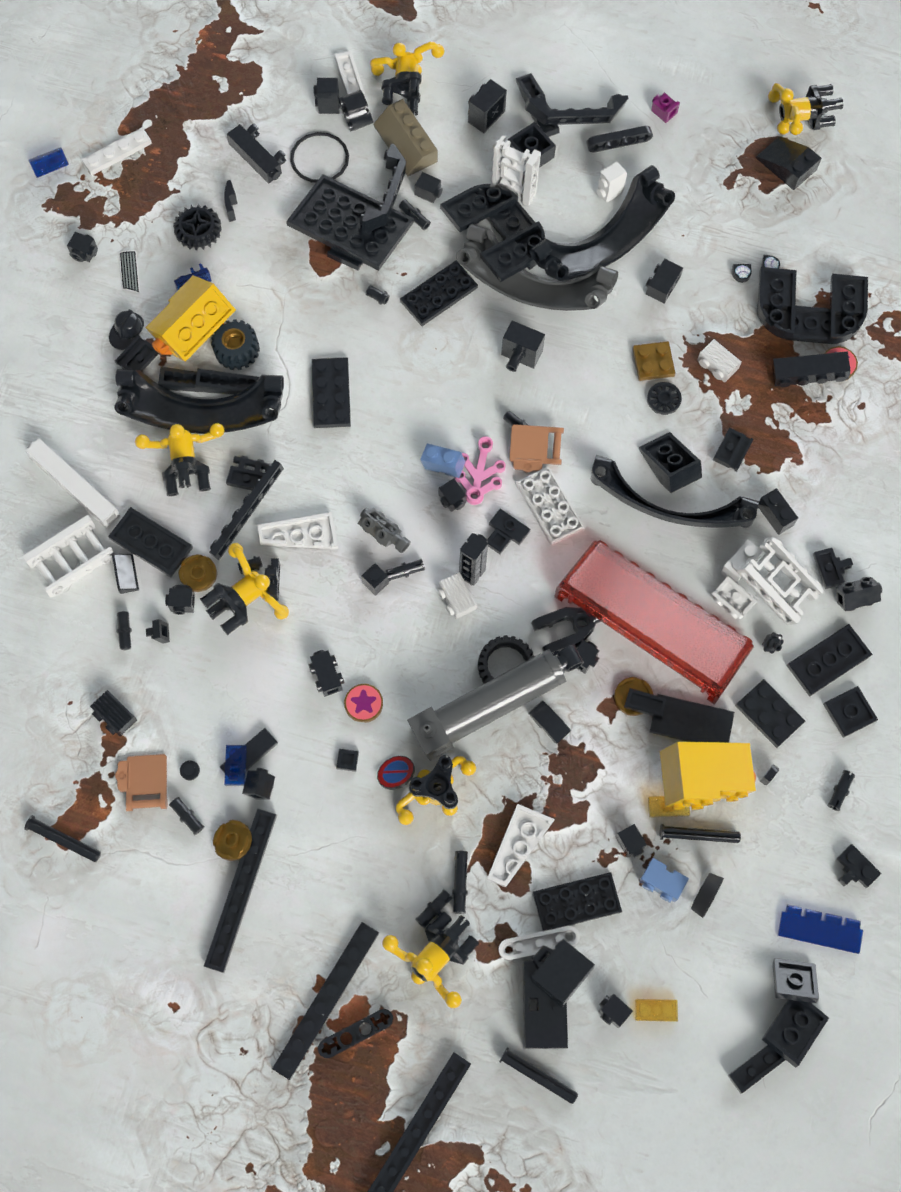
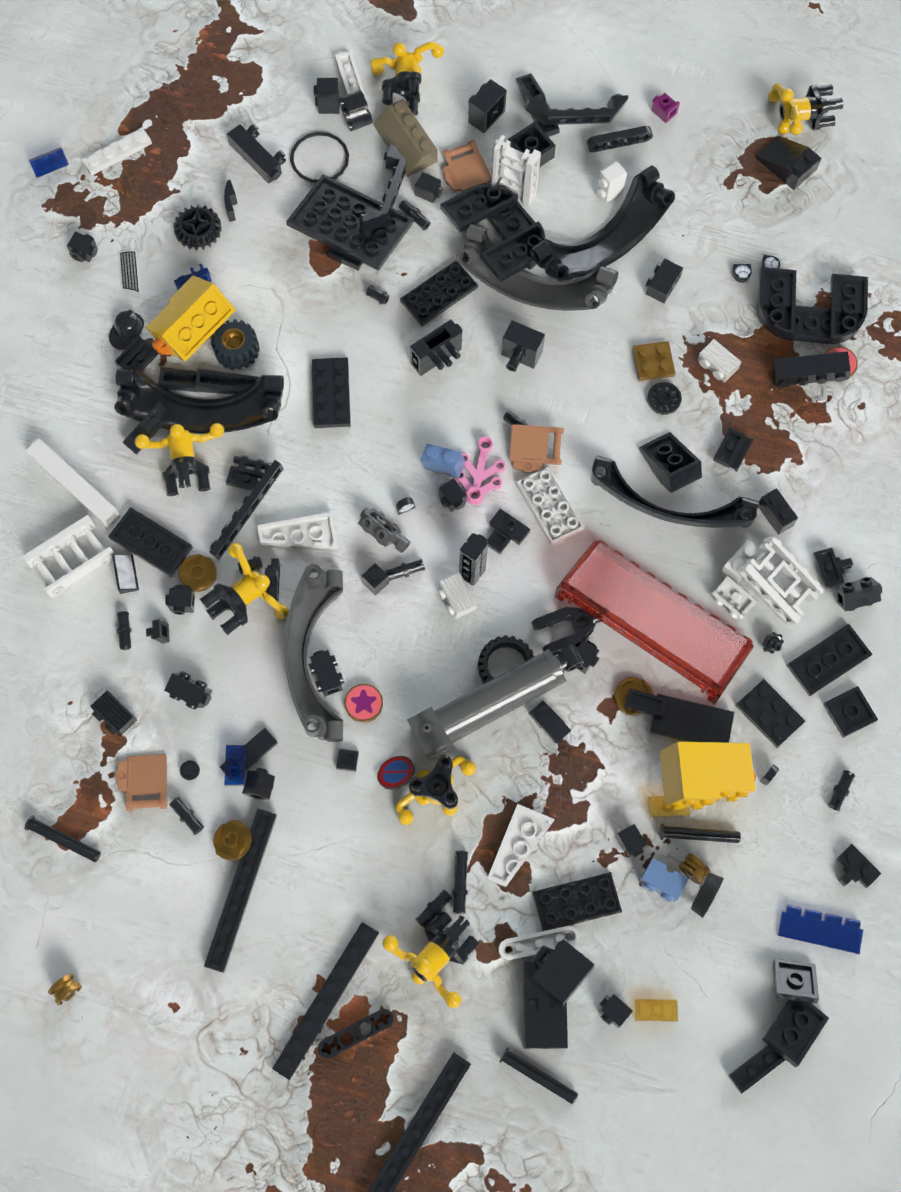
(64, 989): none -> pearl gold wheel
(149, 425): none -> black plate
(193, 692): none -> black brick
(307, 605): none -> dark grey panel
(405, 505): none -> black tile
(437, 348): none -> black piece
(467, 170): none -> nougat piece
(694, 868): none -> pearl gold wheel

